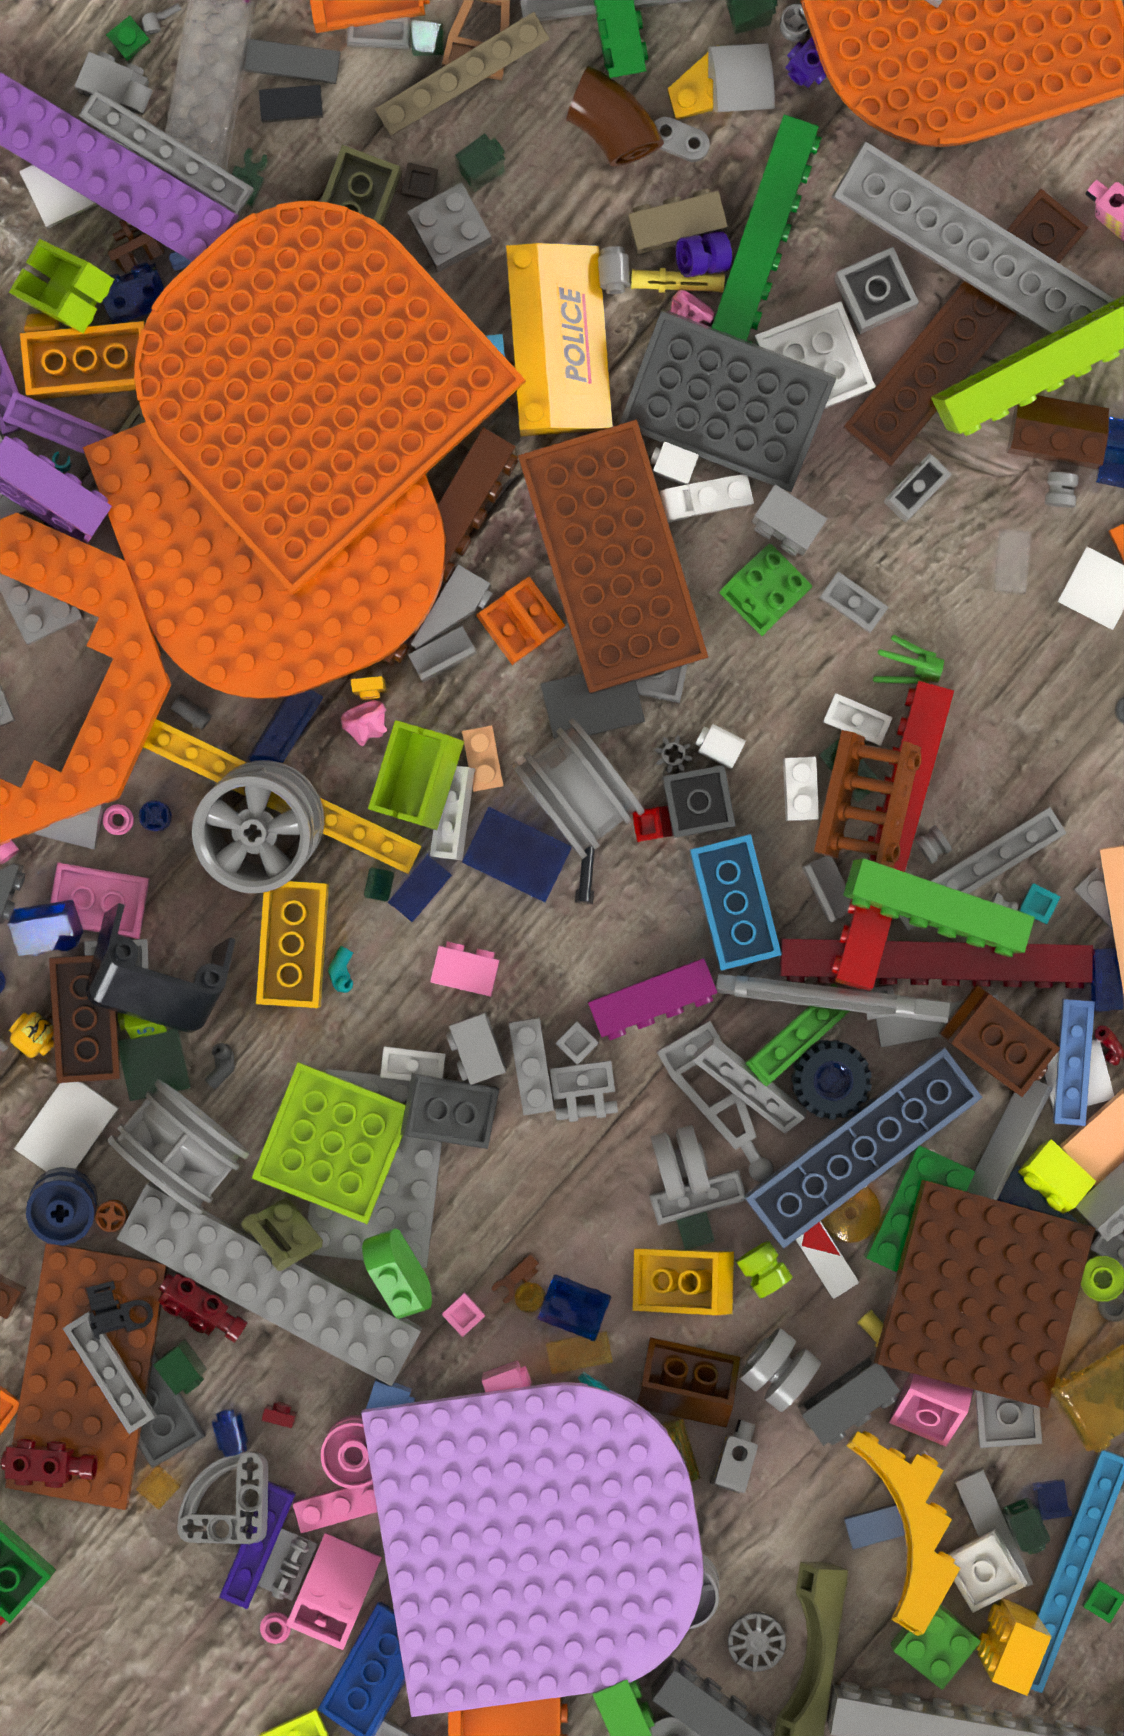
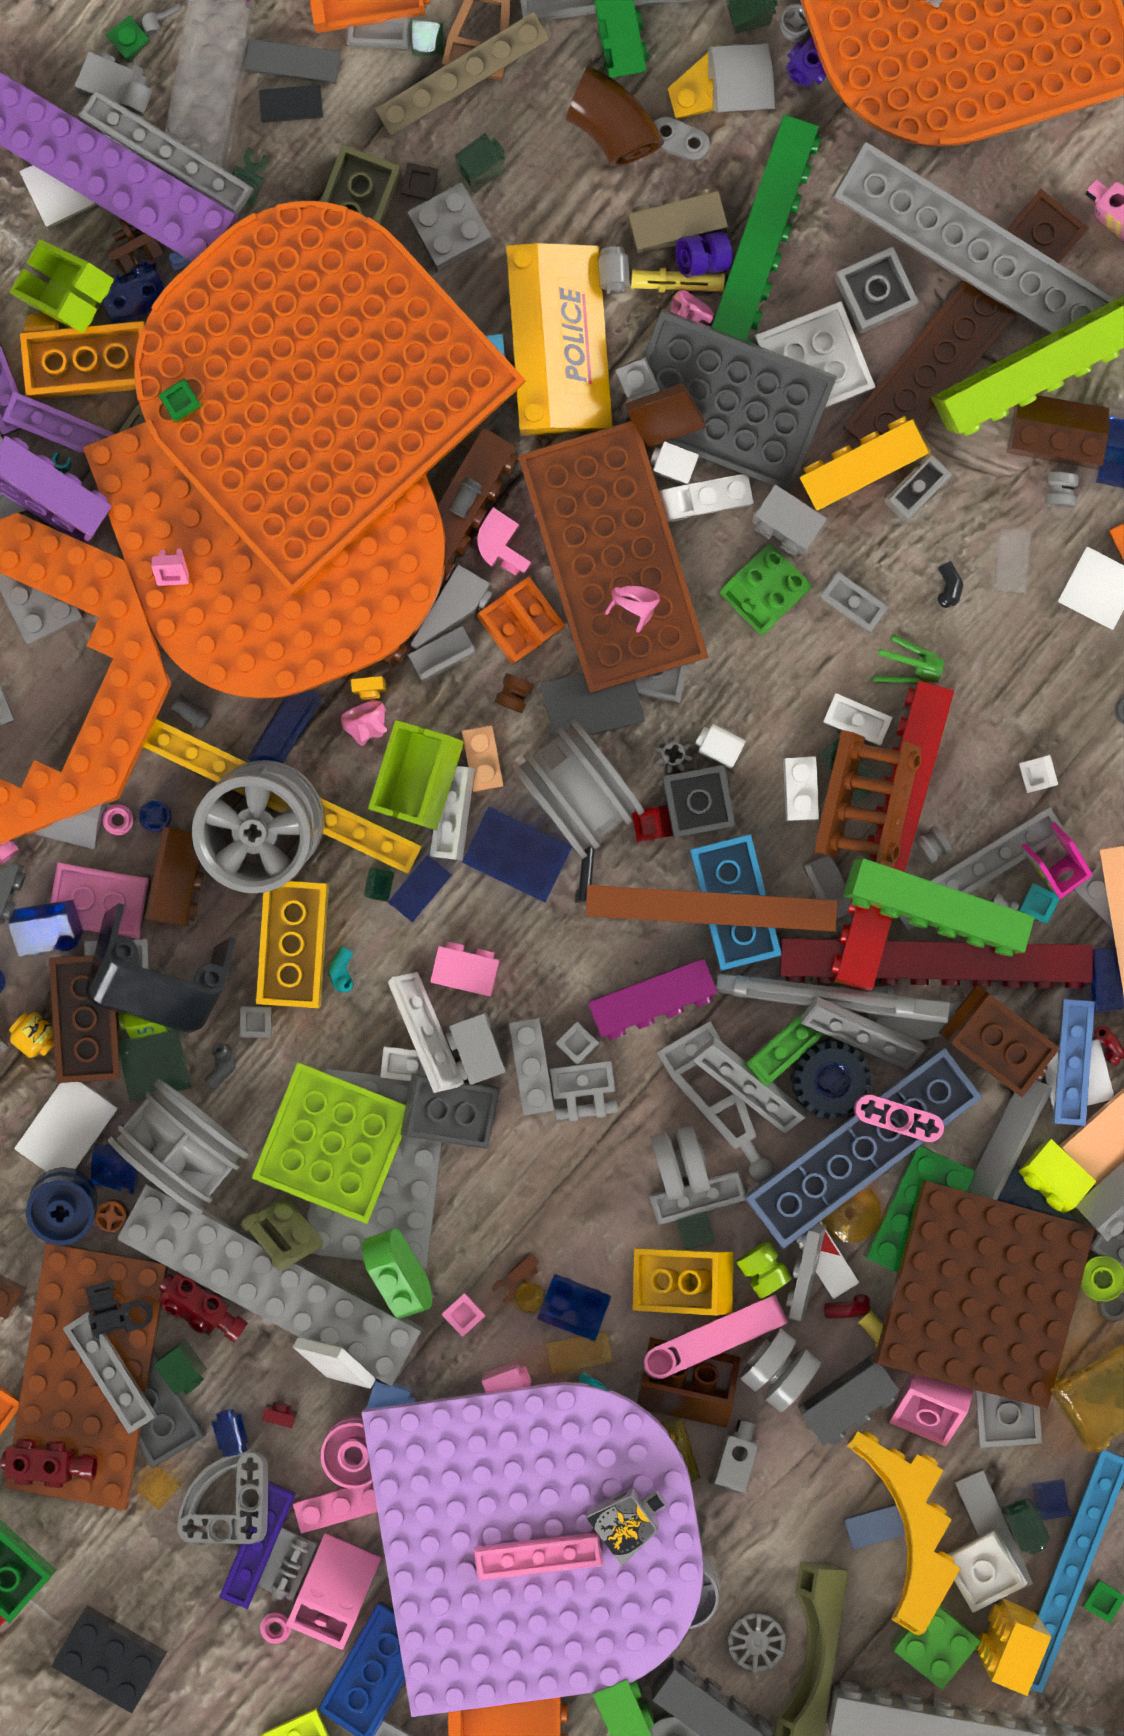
(109, 1659): none -> black brick
(112, 1170): none -> clear blue plate
(170, 568): none -> bright pink tile
(175, 879): none -> reddish brown slope
(180, 400): none -> green tile
(255, 1022): none -> light grey plate
(334, 1362): none -> white tile
(425, 1032): none -> white tile
(465, 497): none -> dark grey pin
(493, 541): none -> bright pink brick
(516, 686): none -> reddish brown wheel
(538, 1556): none -> bright pink tile
(626, 1521): none -> torso
(637, 379): none -> light grey slope
(644, 608): none -> bright pink piece
(665, 415): none -> reddish brown tile
(711, 908): none -> dark orange tile
(714, 1338): none -> bright pink piece
(805, 1271): none -> light grey plate
(857, 1308): none -> dark red arm
(862, 1033): none -> light grey tile
(864, 464): none -> yellow brick
(918, 1132): none -> bright pink beam
(953, 586): none -> black arm
(1038, 774): none -> white plate
(1073, 861): none -> dark pink piece

